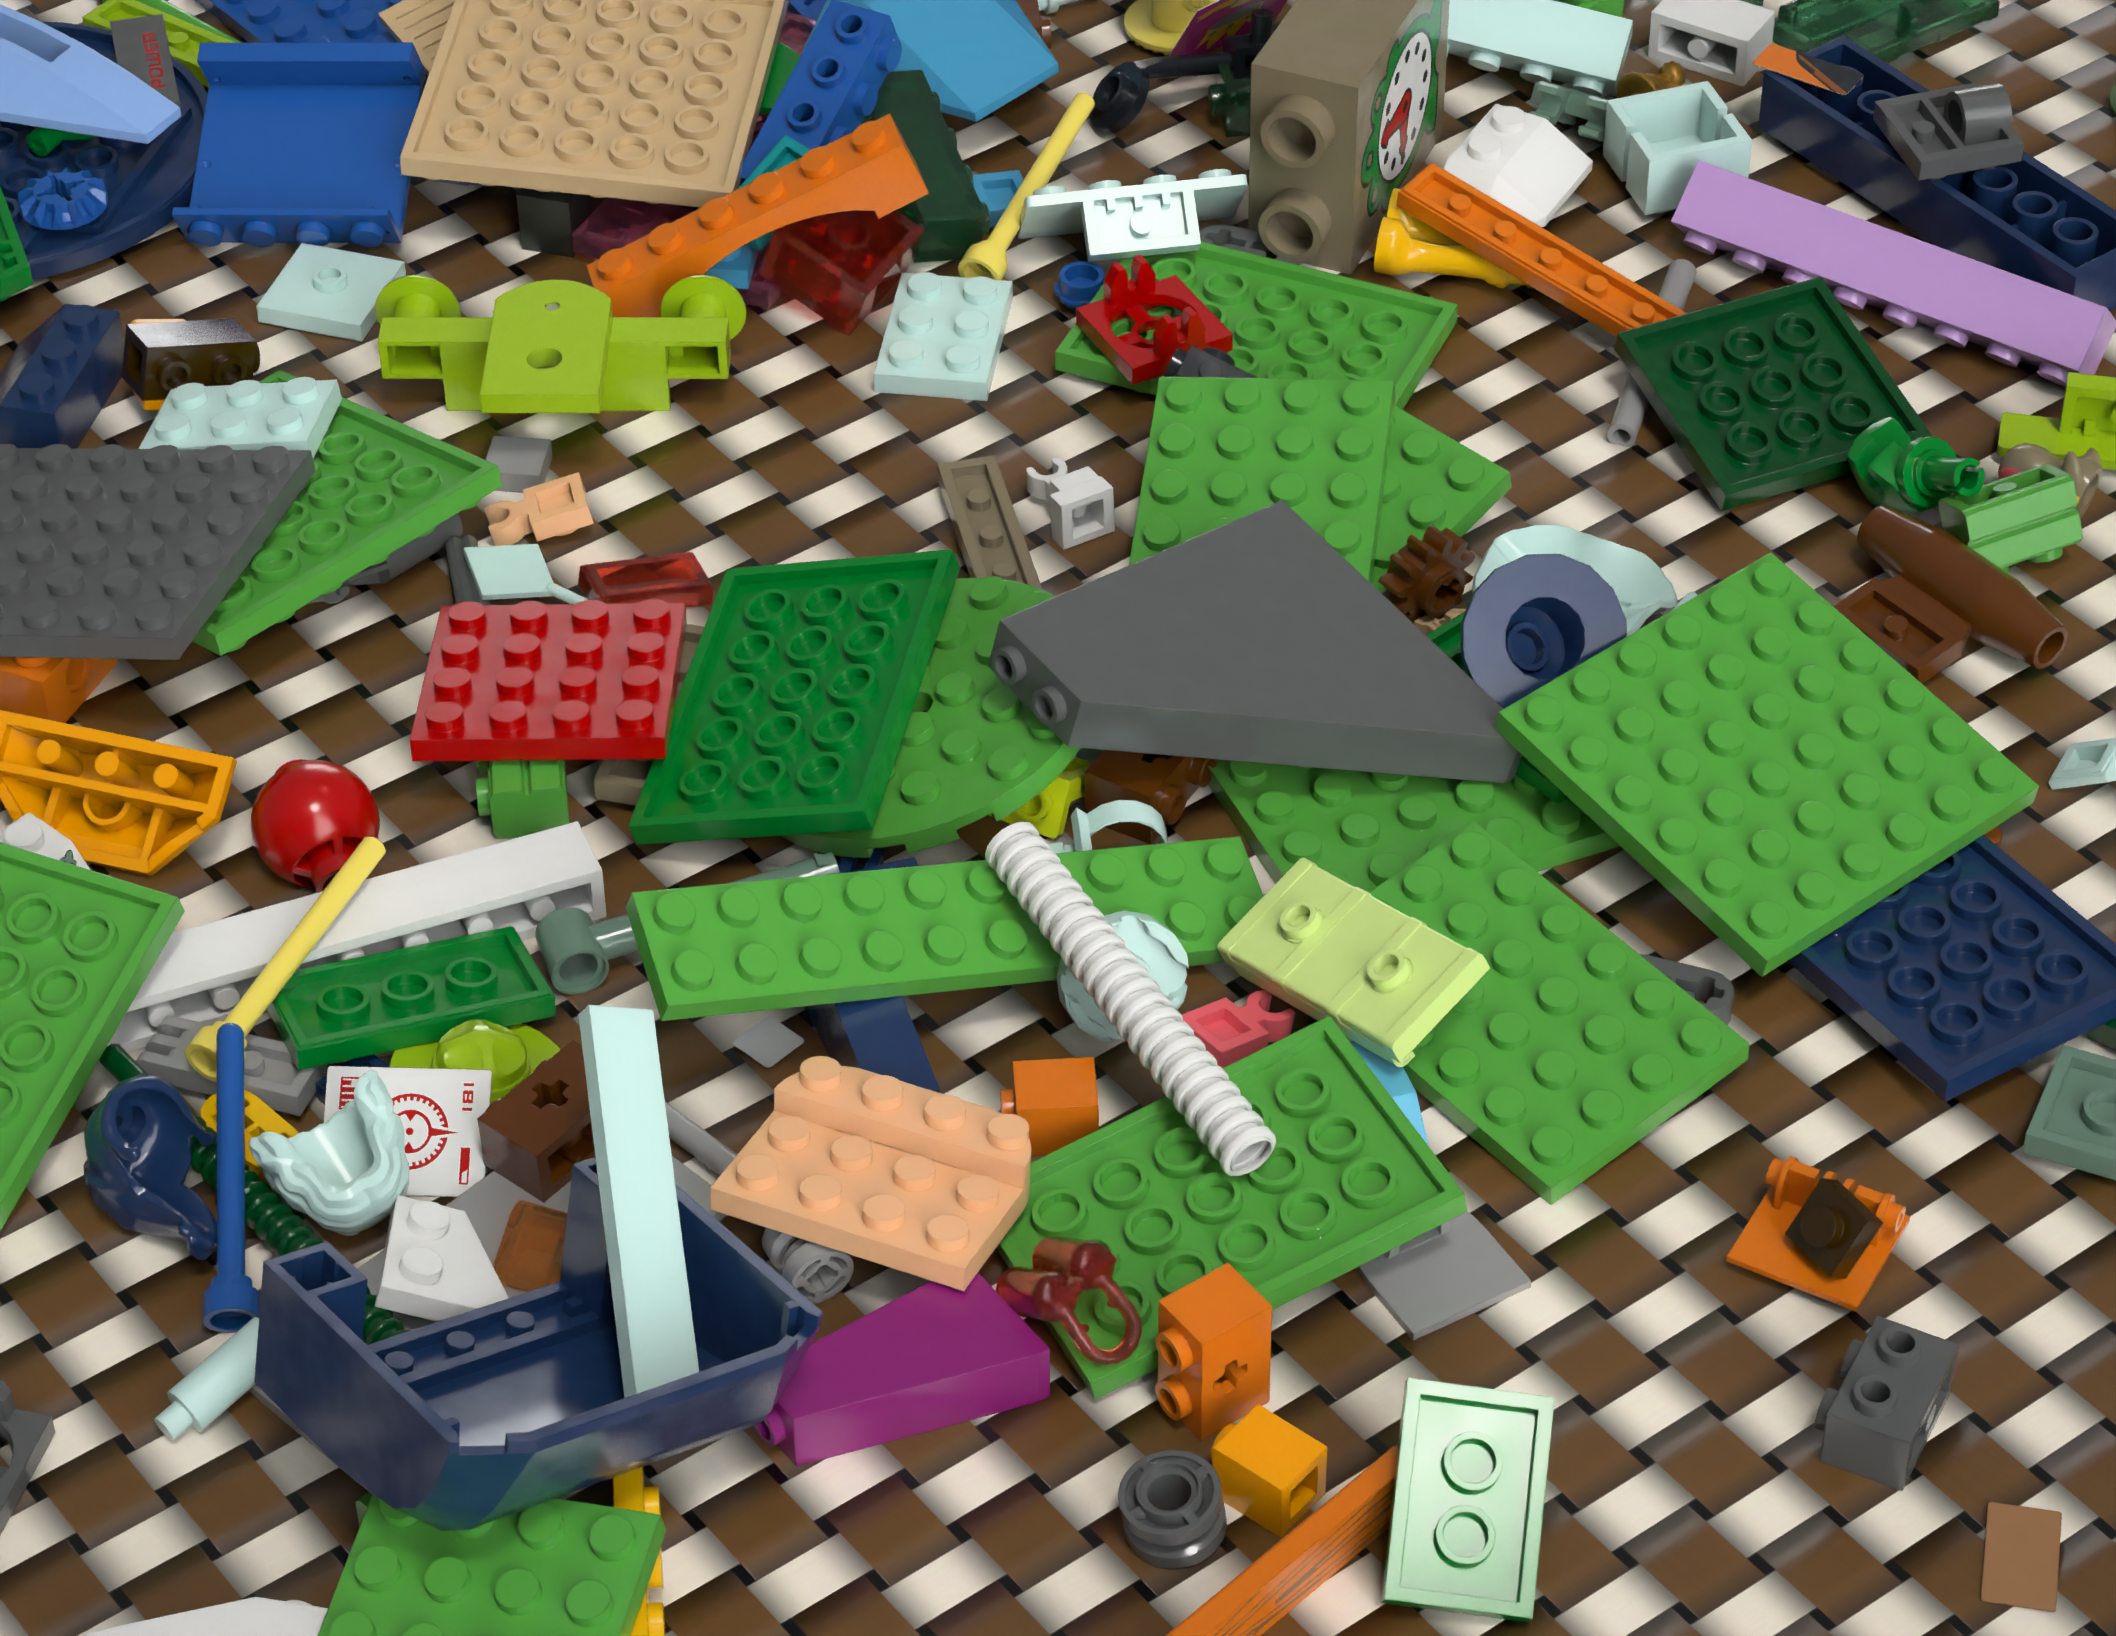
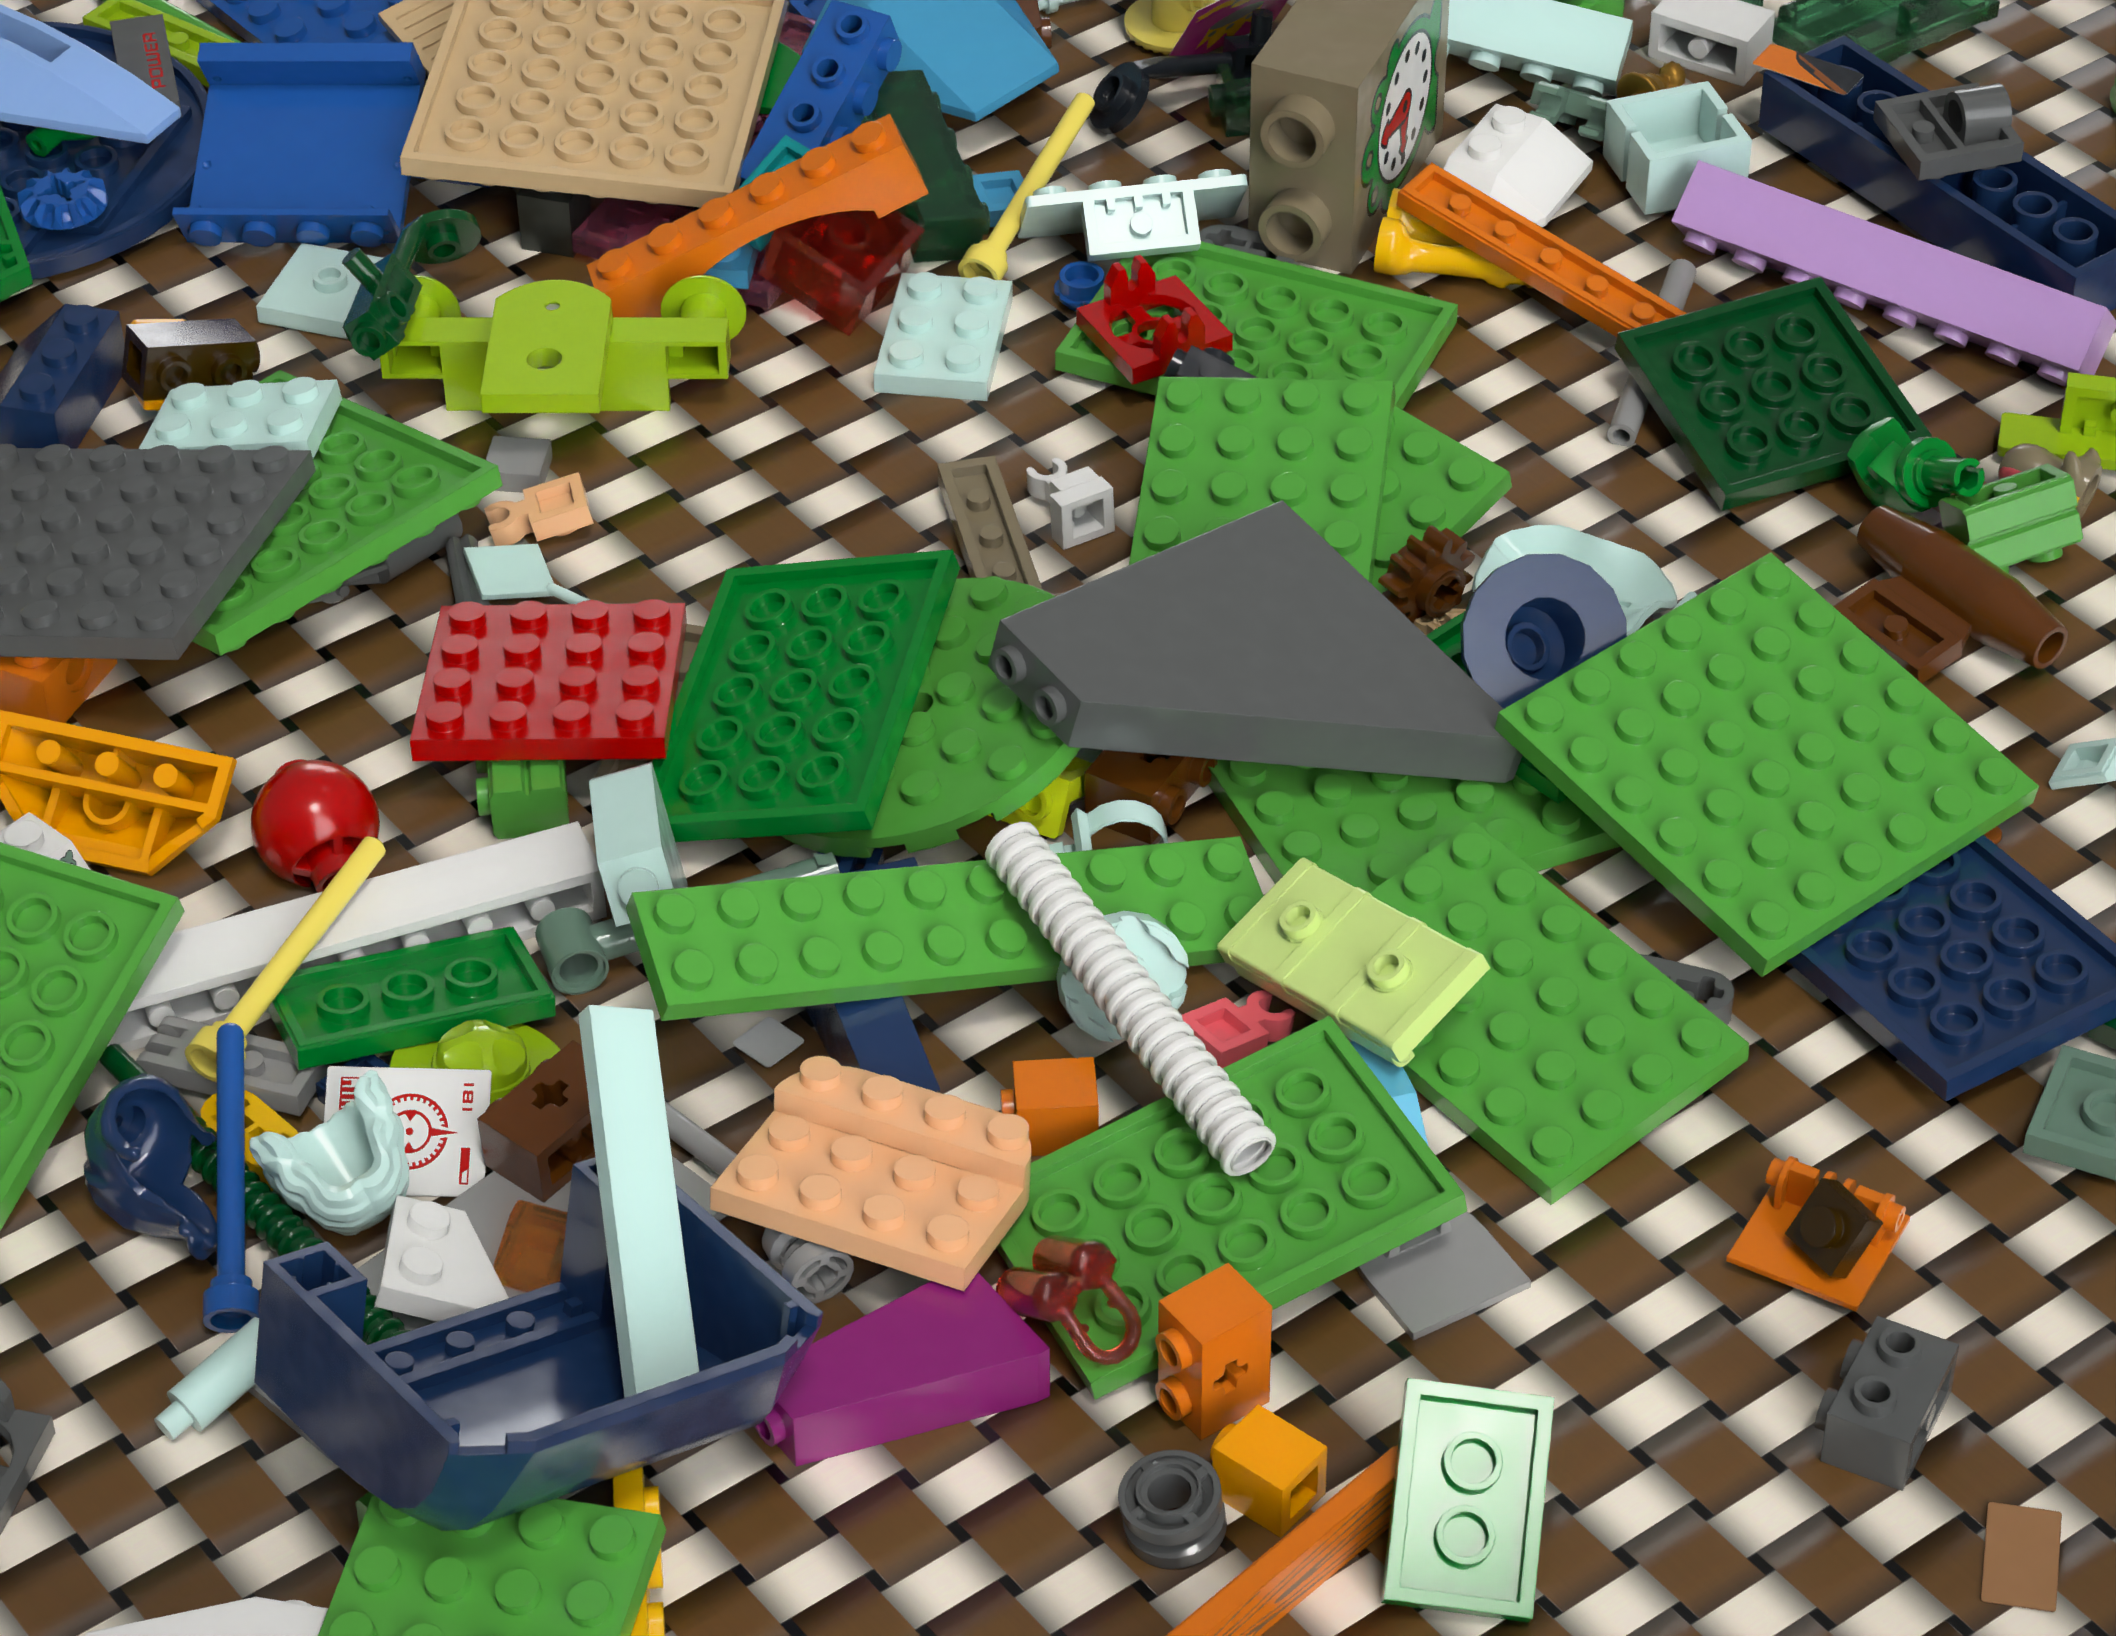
(390, 289): none -> dark green piece
(633, 837): none -> light aqua slope
(663, 577): clear red tile -> none

